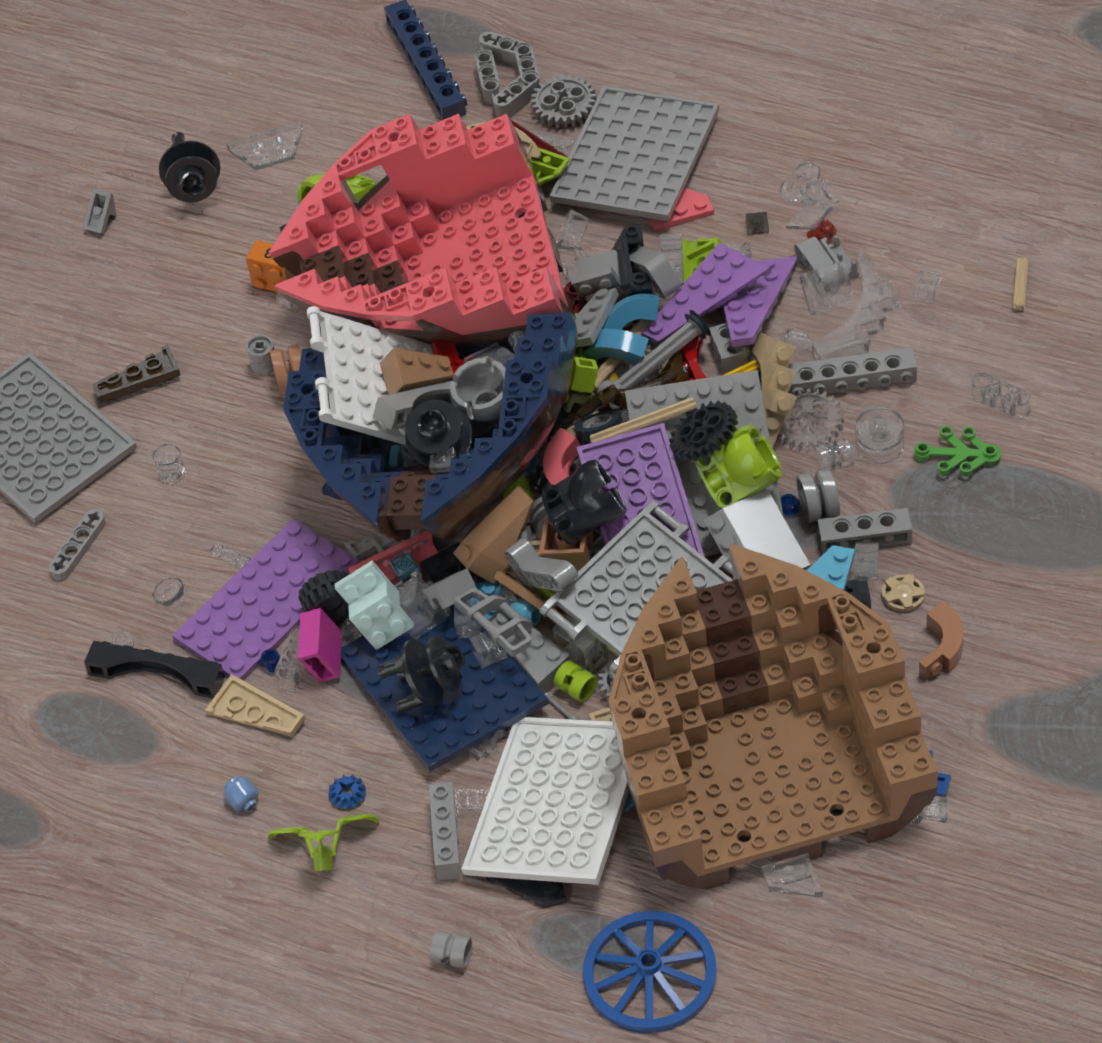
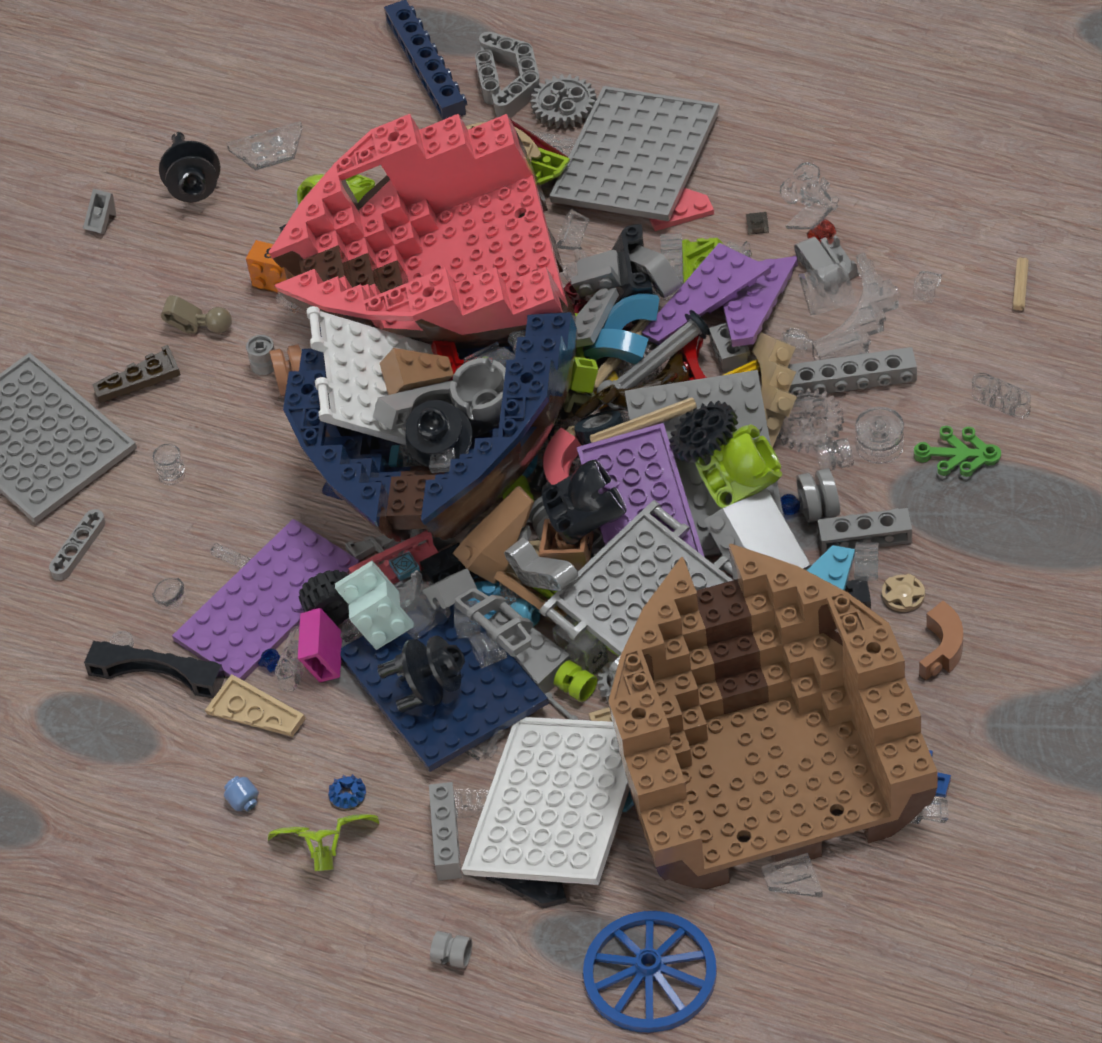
(189, 317): none -> dark tan beam

